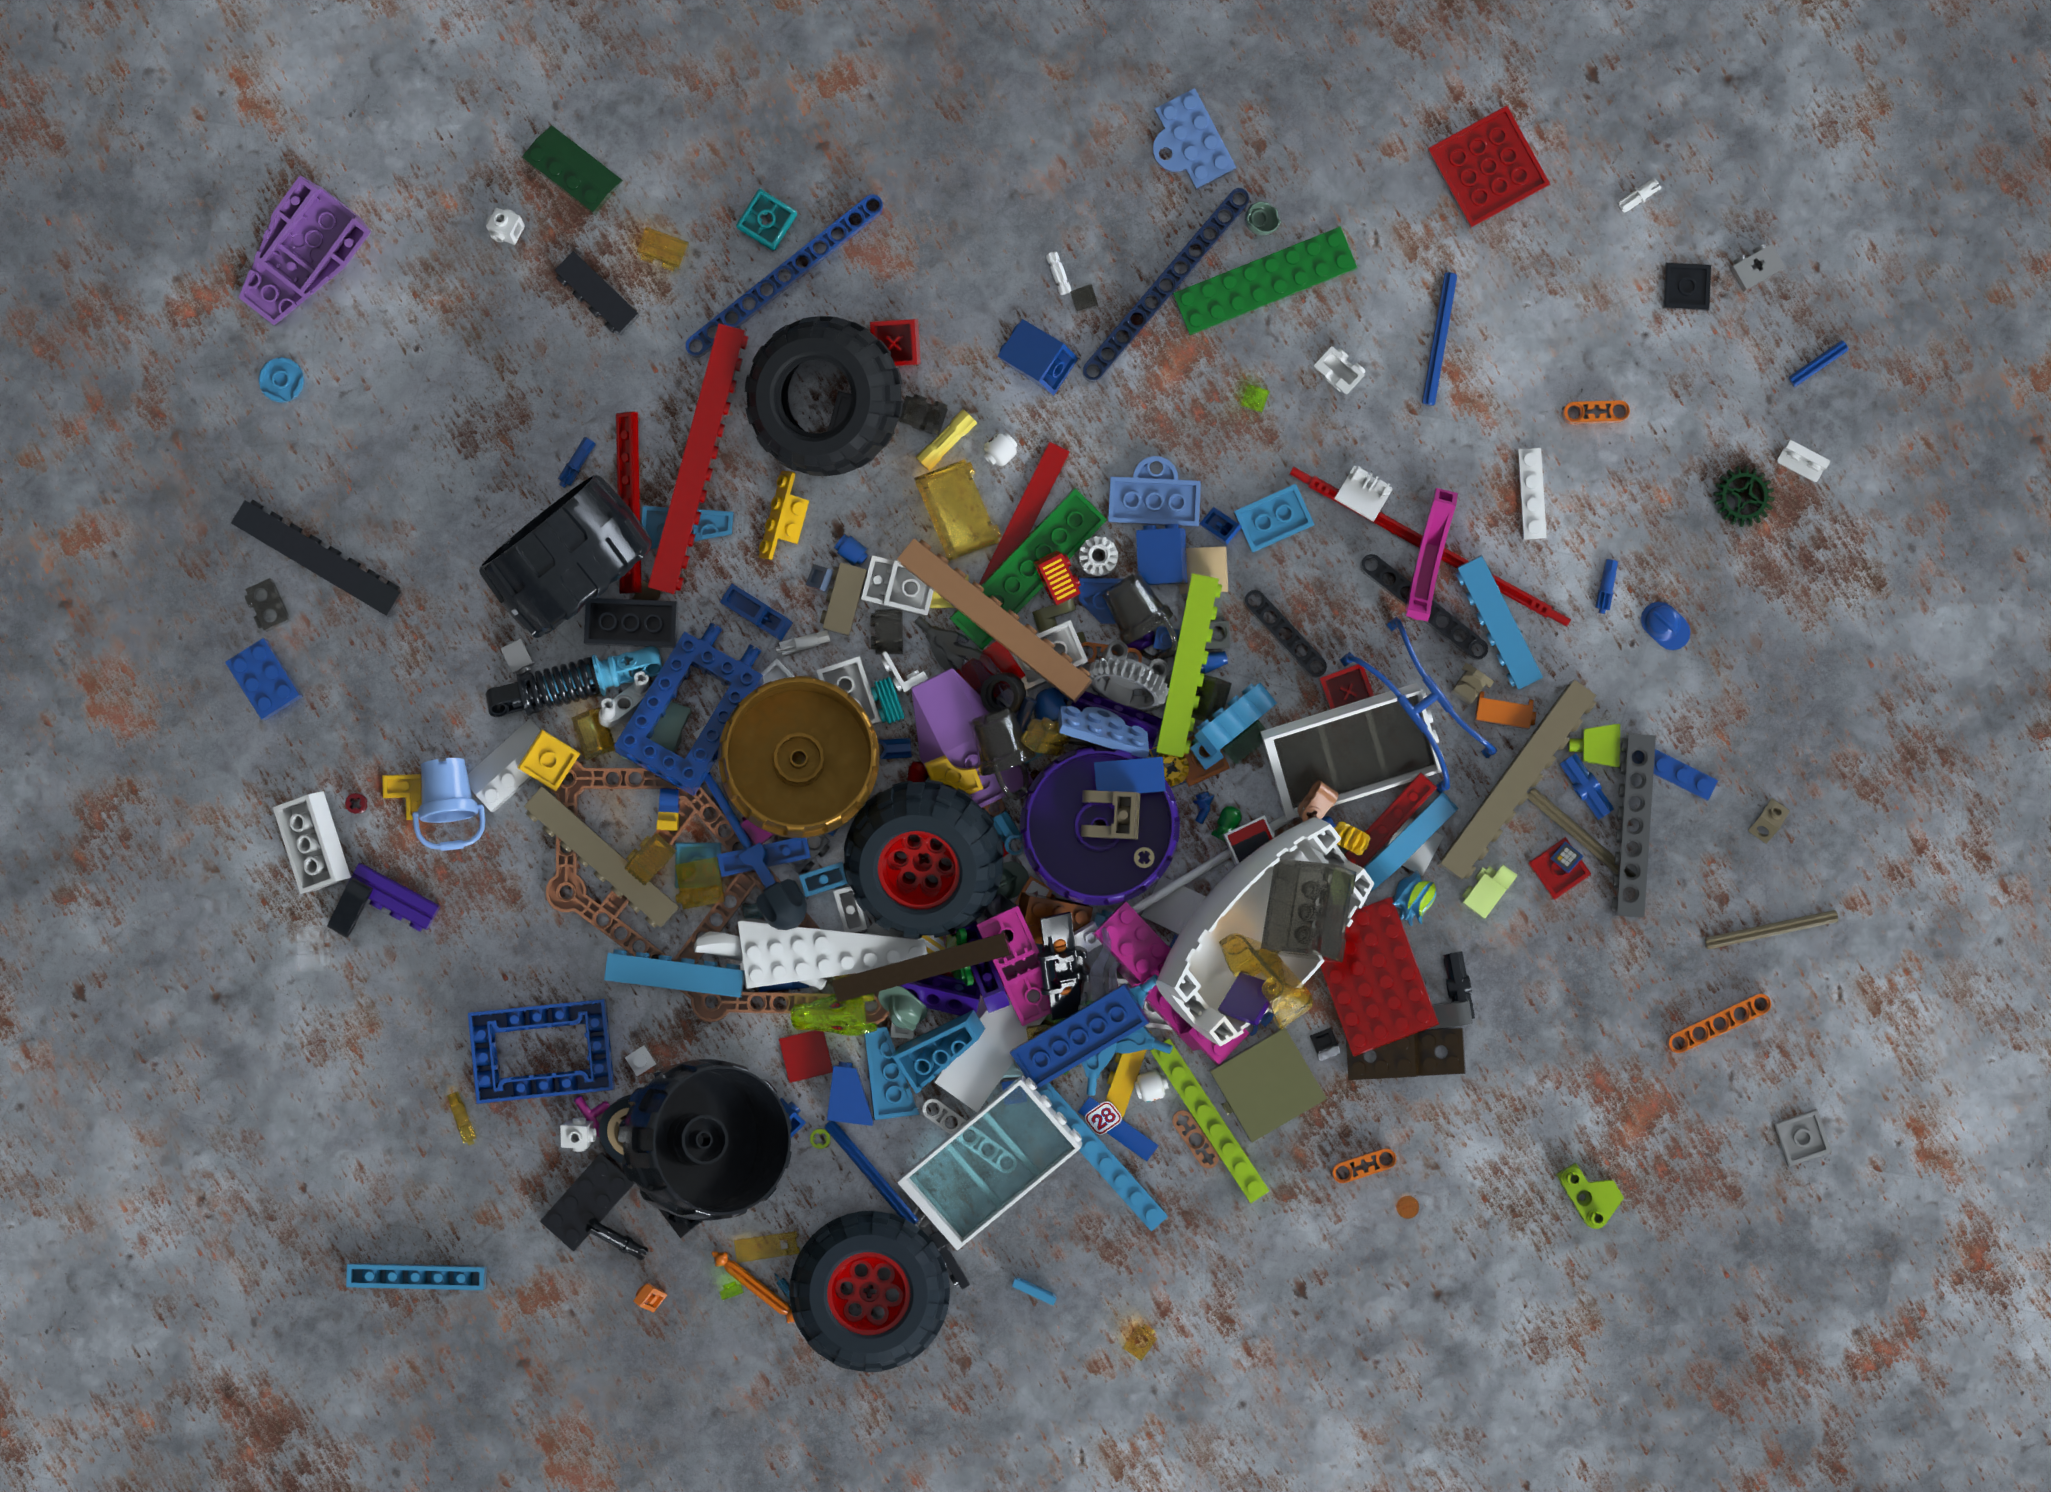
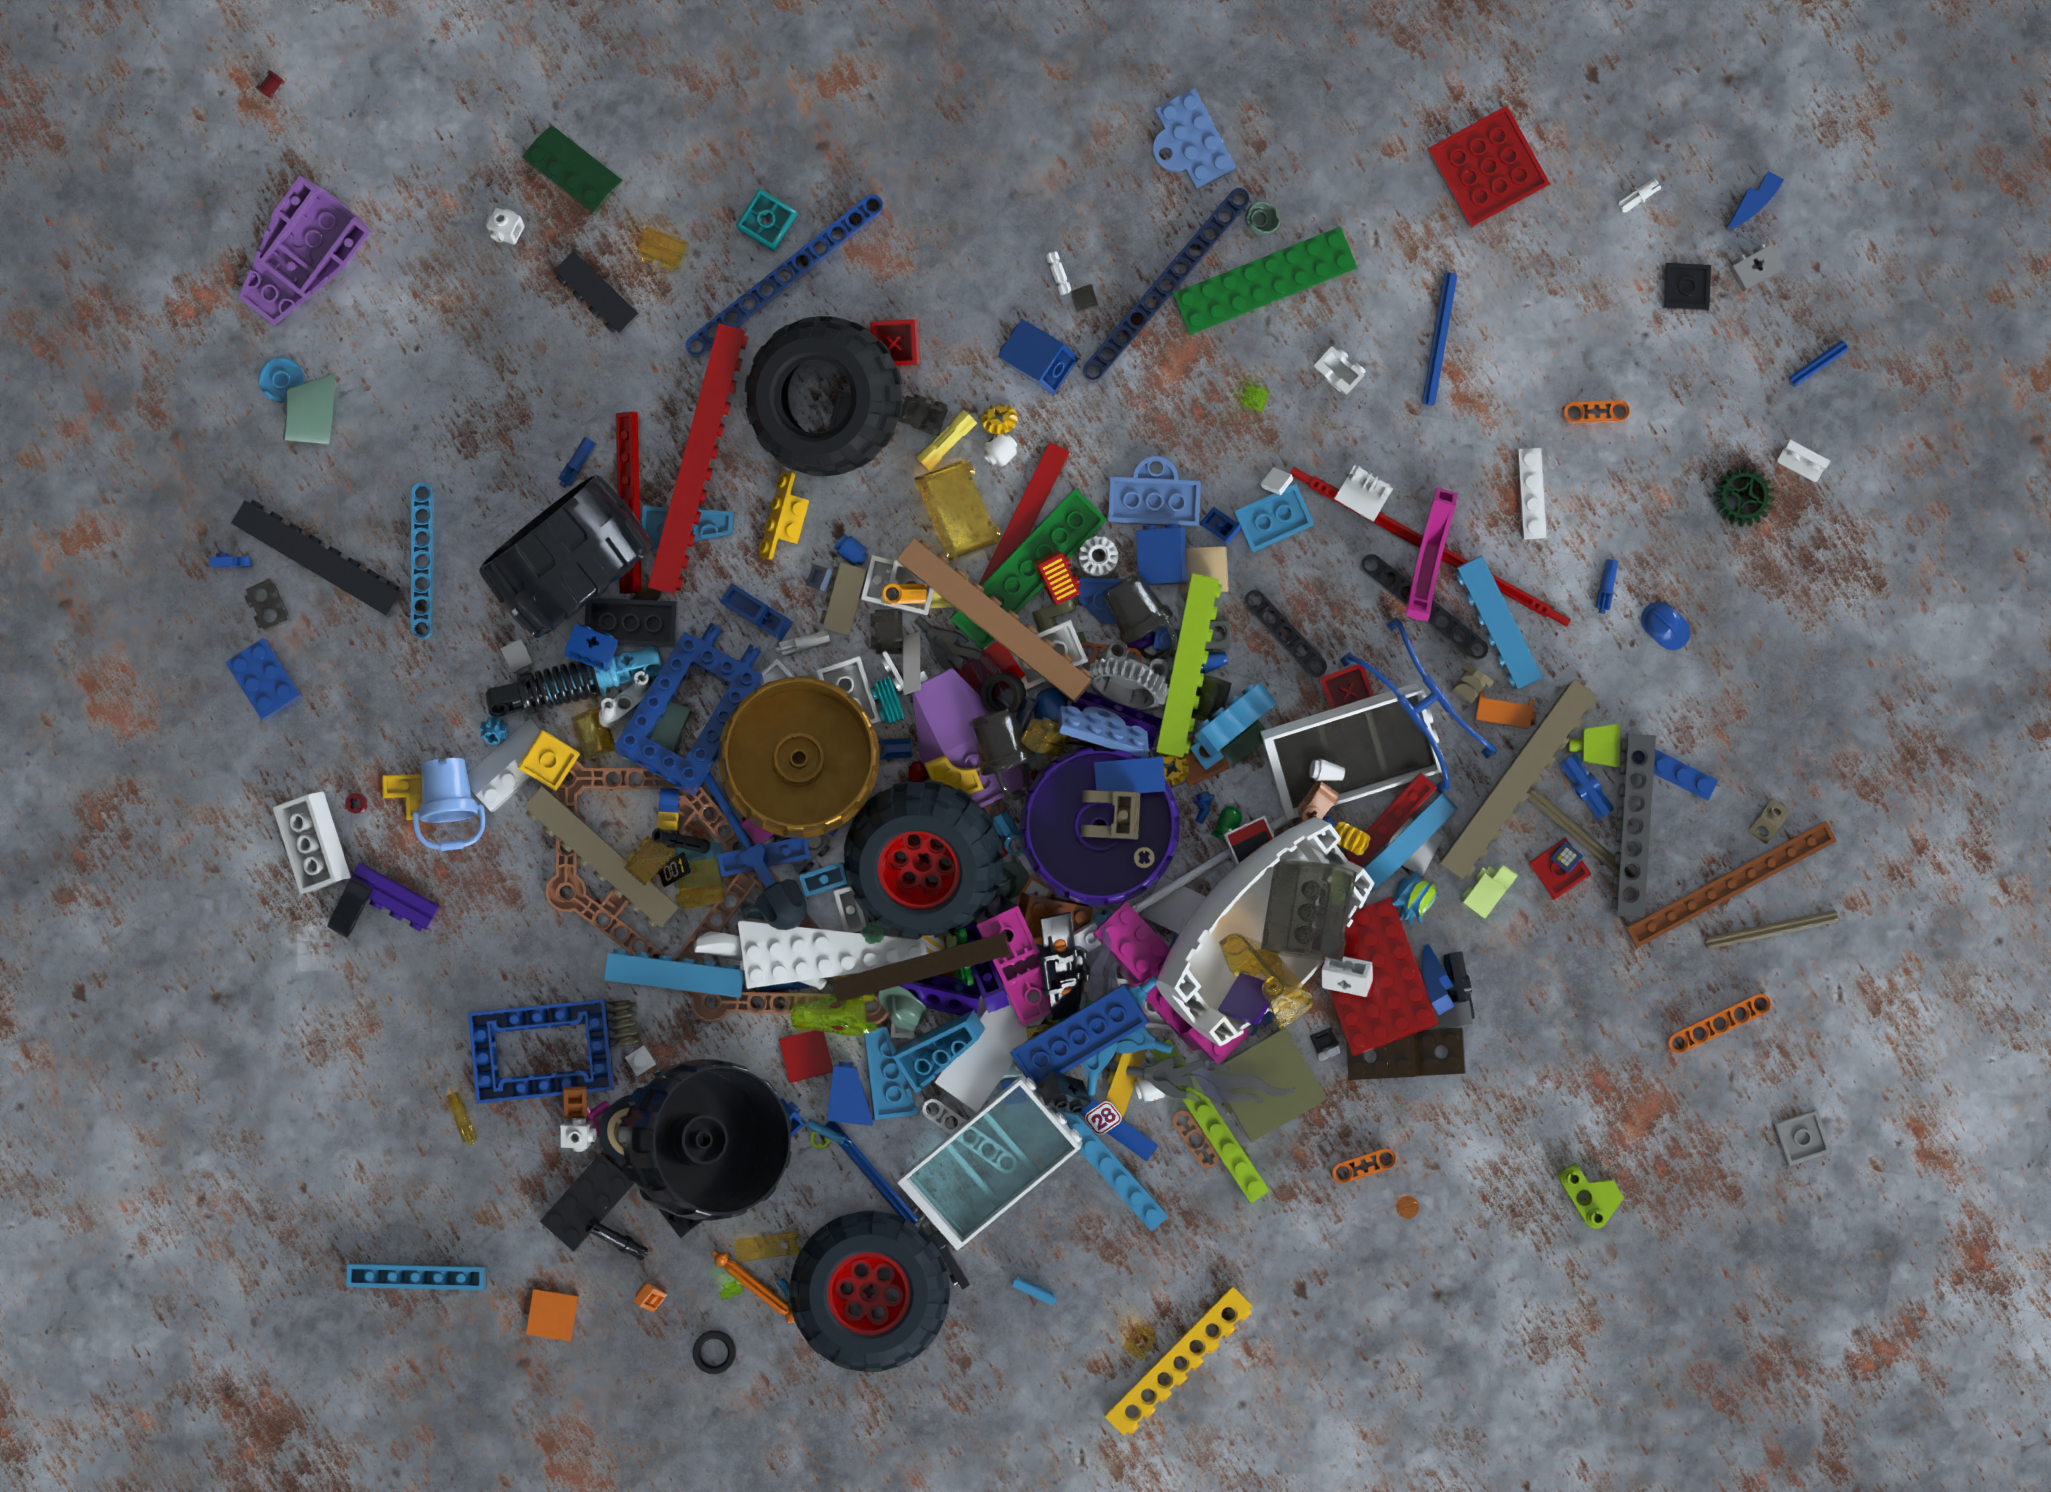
(224, 560): none -> blue plate
(270, 84): none -> dark red bush
(309, 410): none -> sand green slope
(417, 550): none -> dark azure beam
(493, 730): none -> dark azure gear
(552, 1315): none -> orange tile
(575, 1102): none -> dark orange slope
(579, 647): none -> blue brick
(623, 1023): none -> dark tan piece
(675, 839): none -> black pin
(675, 869): none -> black sticker
(701, 1364): none -> black tyre
(825, 1131): none -> dark azure piece
(869, 938): none -> clear green plate
(905, 594): none -> light orange piece
(911, 663): none -> white sticker
(995, 425): none -> yellow gear
(1064, 1093): none -> black brick
(1129, 1425): none -> yellow brick
(1199, 1077): none -> clear purple piece
(1276, 481): none -> white tile
(1326, 771): none -> white cone
(1349, 976): none -> white brick
(1436, 981): none -> blue slope
(1731, 884): none -> dark orange plate
(1755, 200): none -> blue slope

